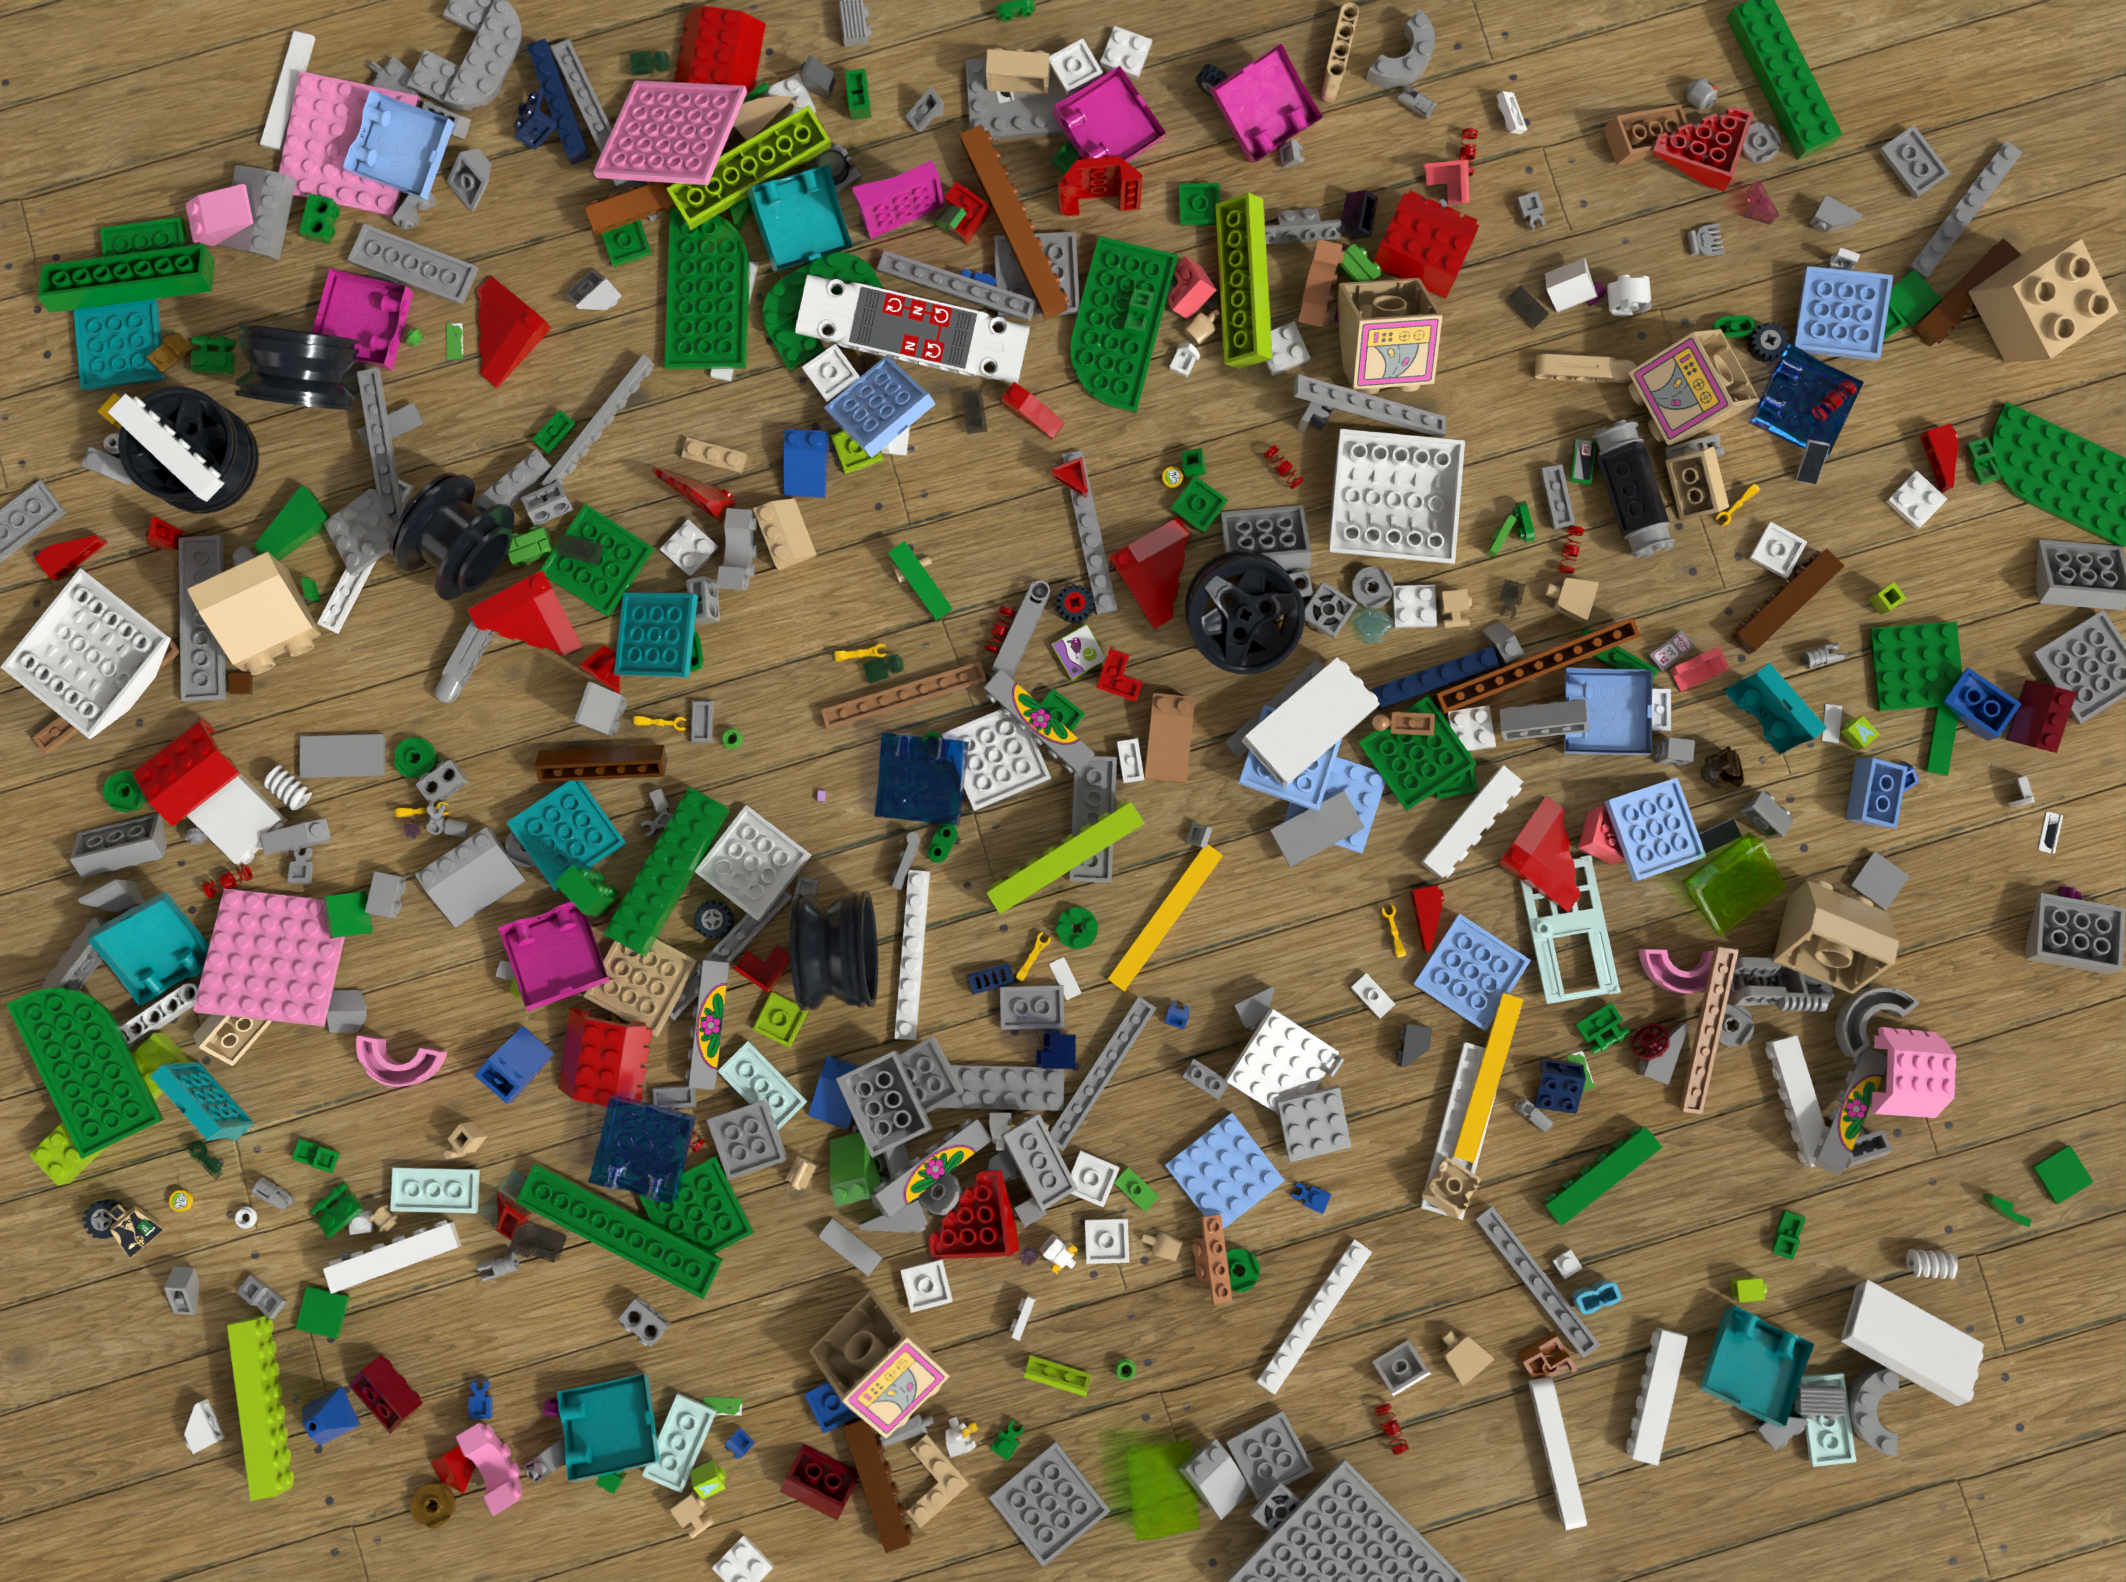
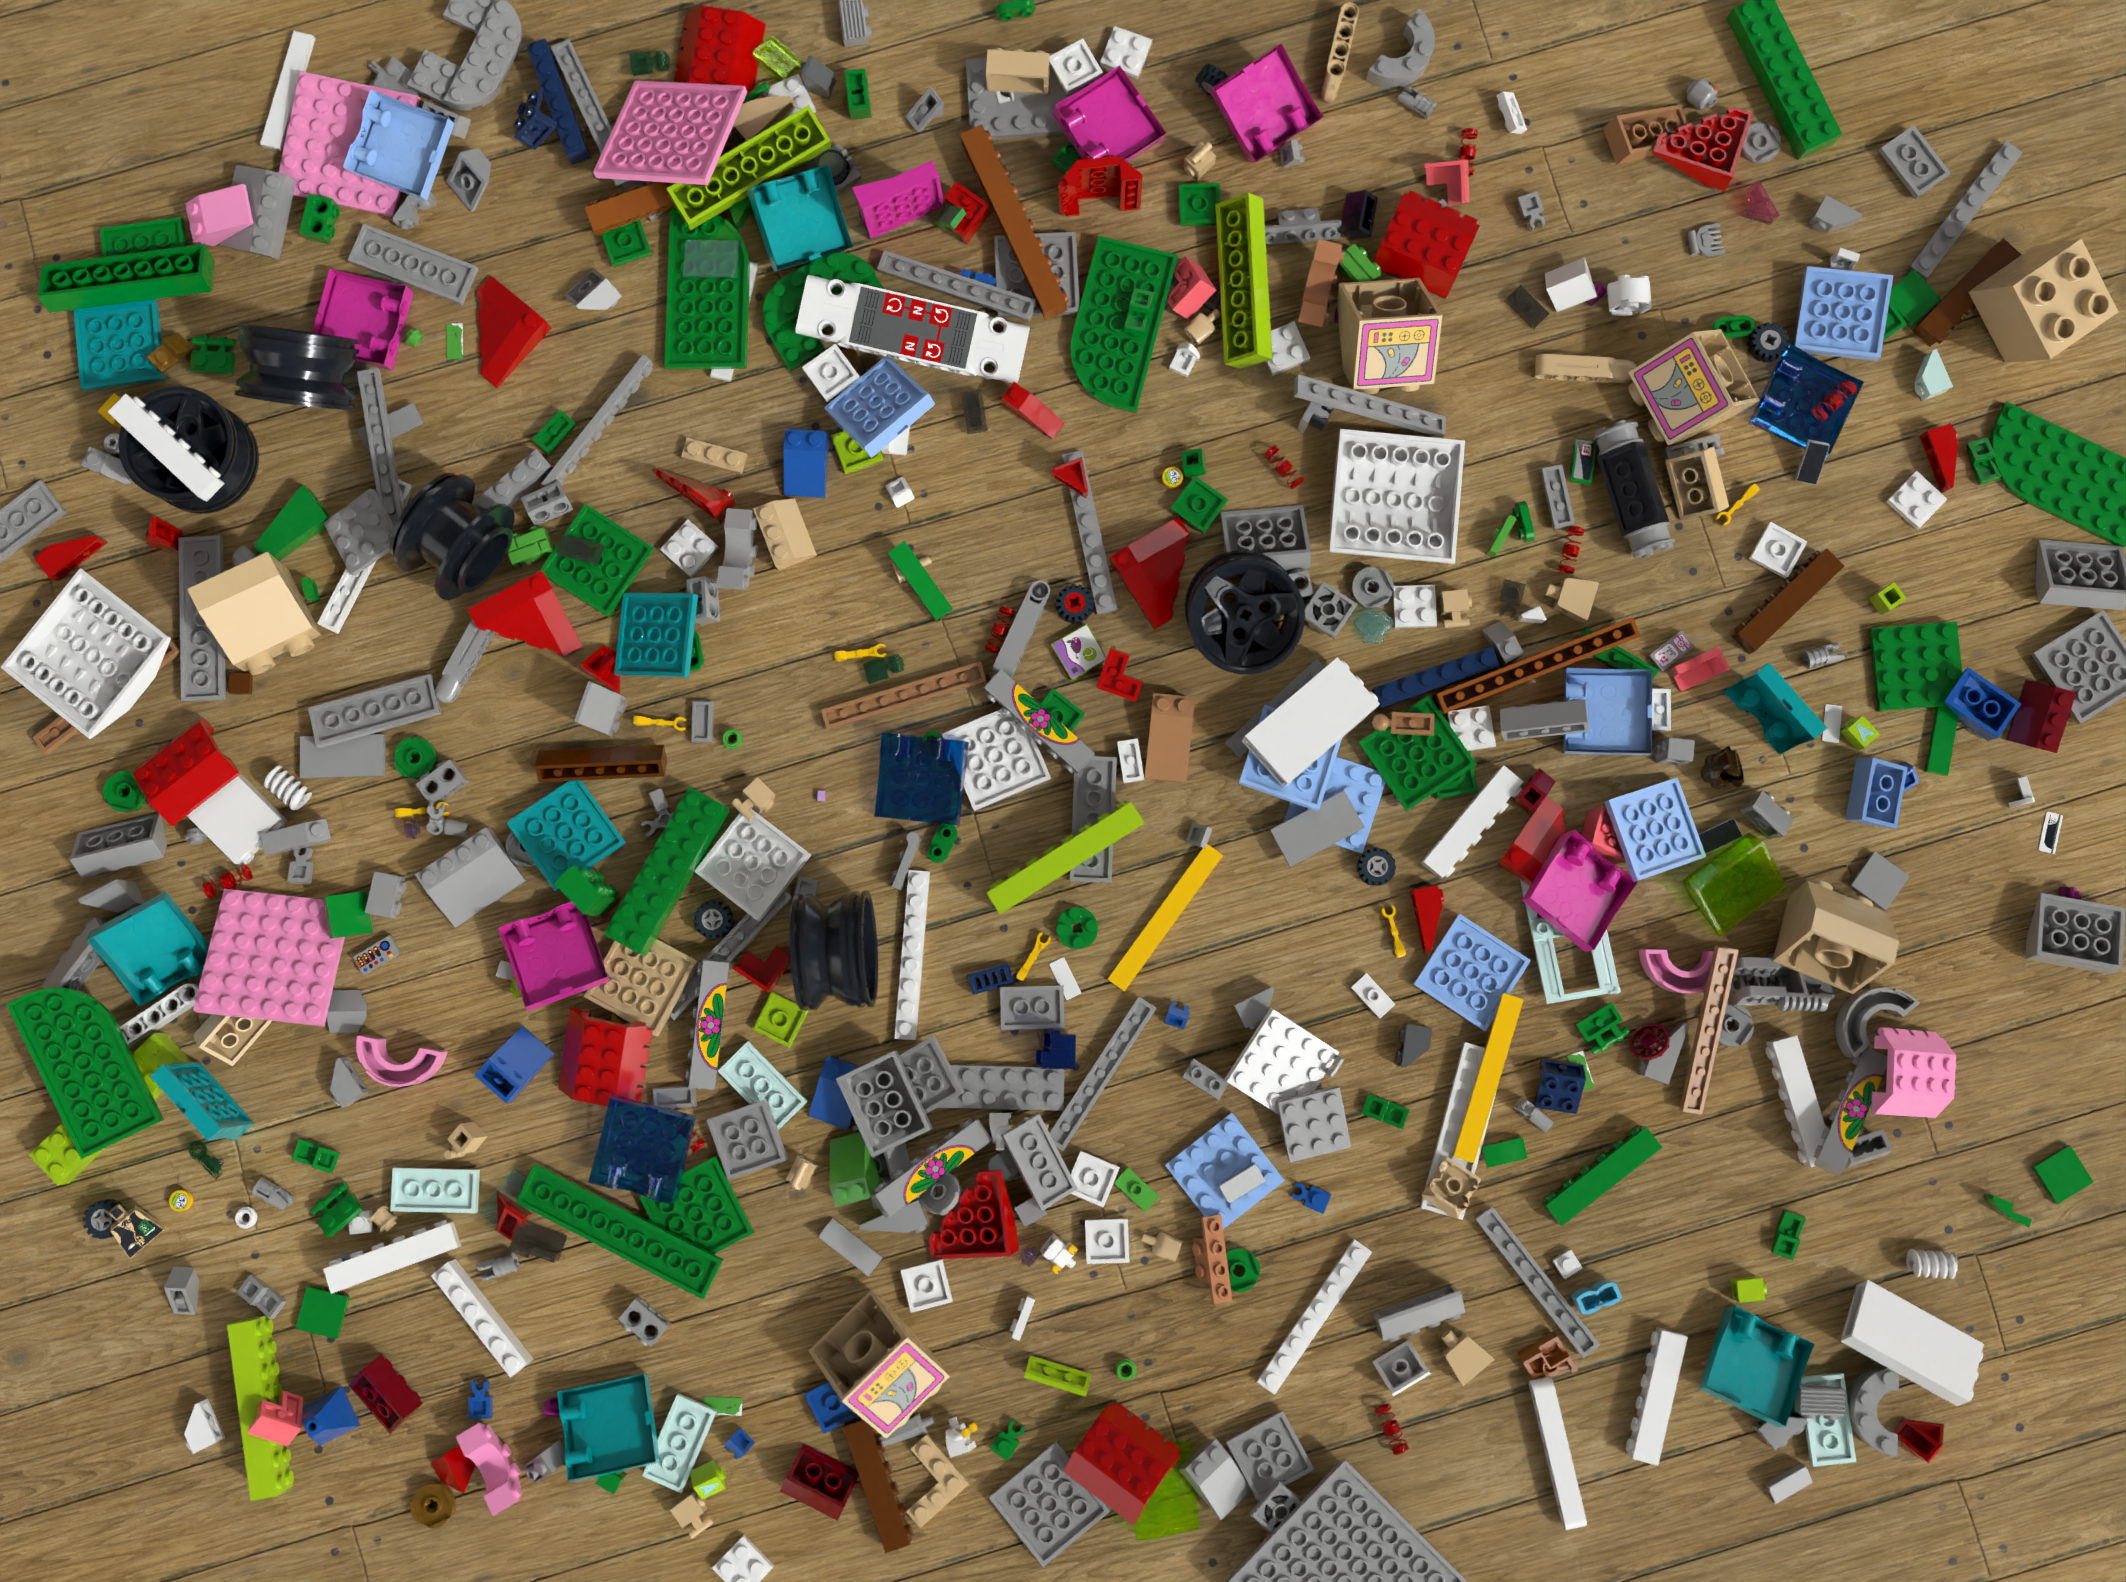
(279, 1422): none -> coral panel
(346, 1084): none -> light grey slope
(374, 711): none -> light grey plate
(377, 955): none -> tile
(482, 1317): none -> white brick
(711, 258): none -> clear light blue piece
(756, 796): none -> tan brick
(777, 58): none -> clear neon green plate
(900, 492): none -> white slope
(1122, 1461): none -> red slope
(1199, 160): none -> tan brick
(1241, 1182): none -> slope
(1382, 863): none -> black wheel
(1385, 1111): none -> green slope
(1419, 1313): none -> light grey slope
(1504, 1152): none -> green slope
(1533, 616): none -> white slope
(1534, 791): none -> dark red slope
(1578, 890): none -> dark pink piece
(1788, 1482): none -> slope
(1921, 1438): none -> red slope
(1932, 377): none -> light aqua slope

